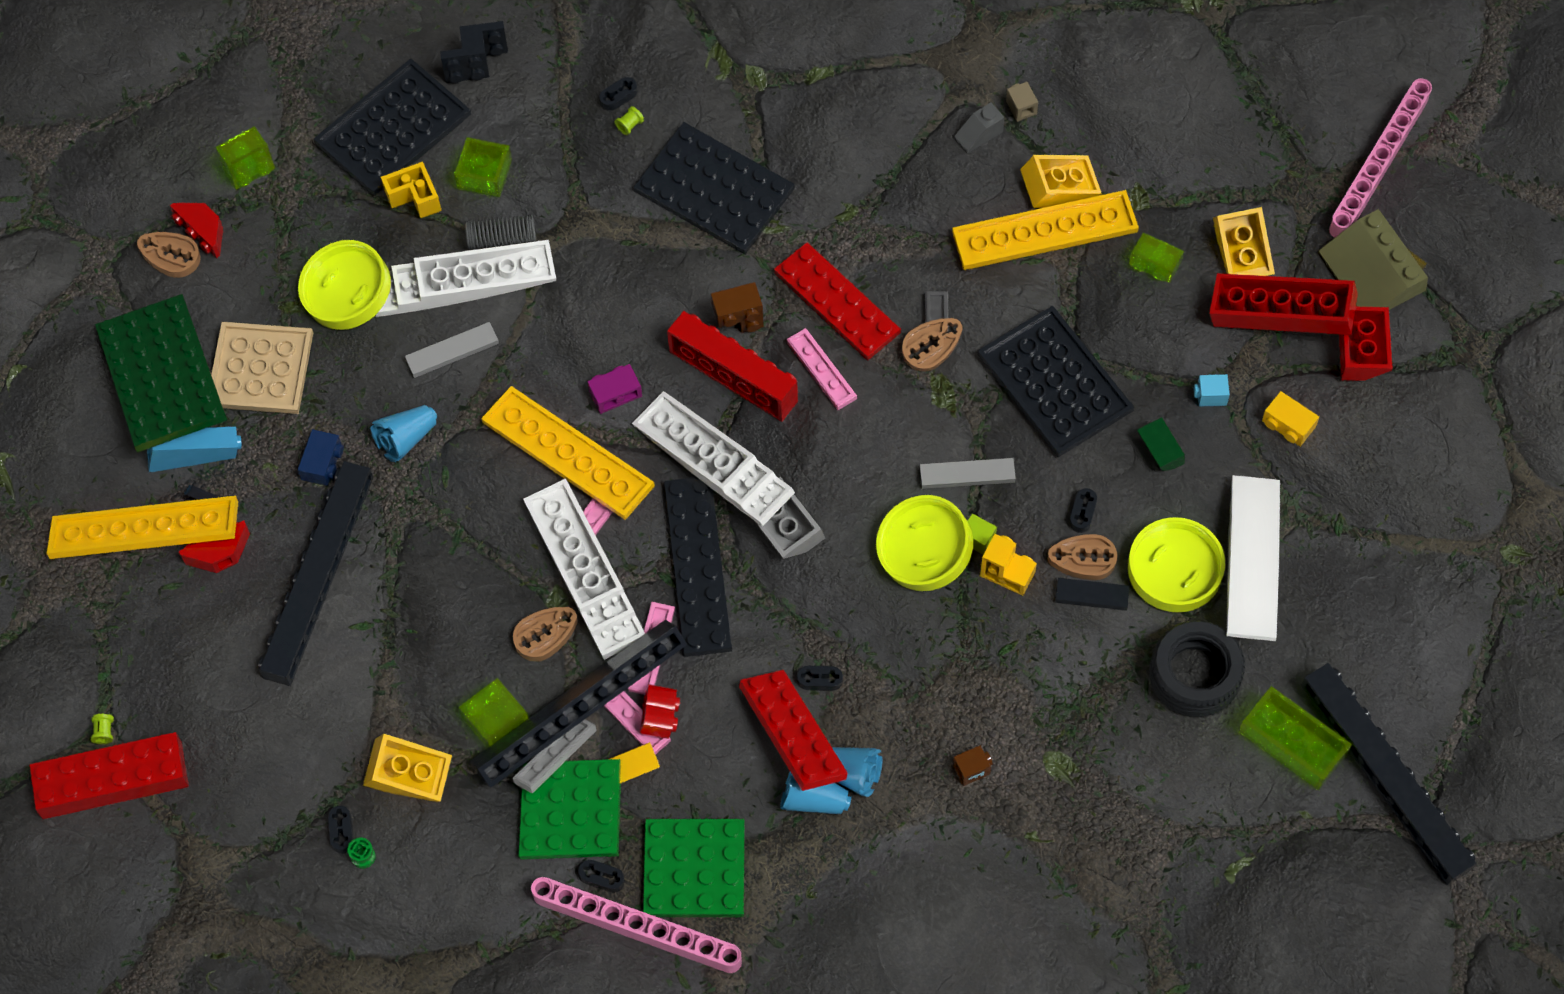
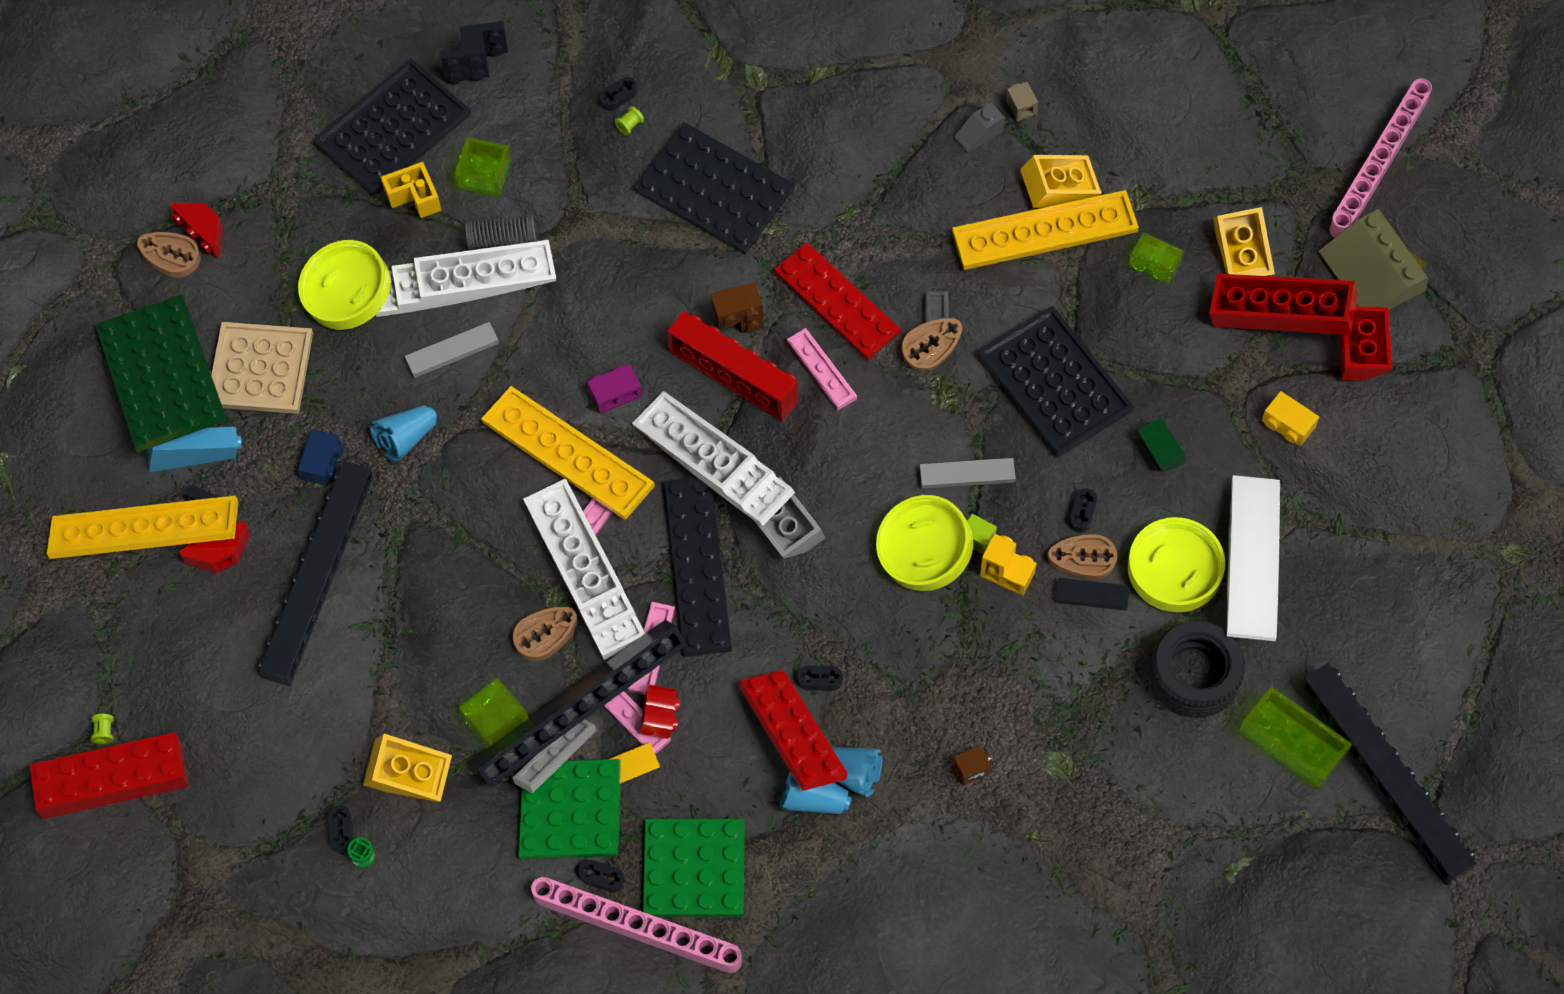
(245, 158): clear neon green brick -> none
(1212, 390): medium azure brick -> none

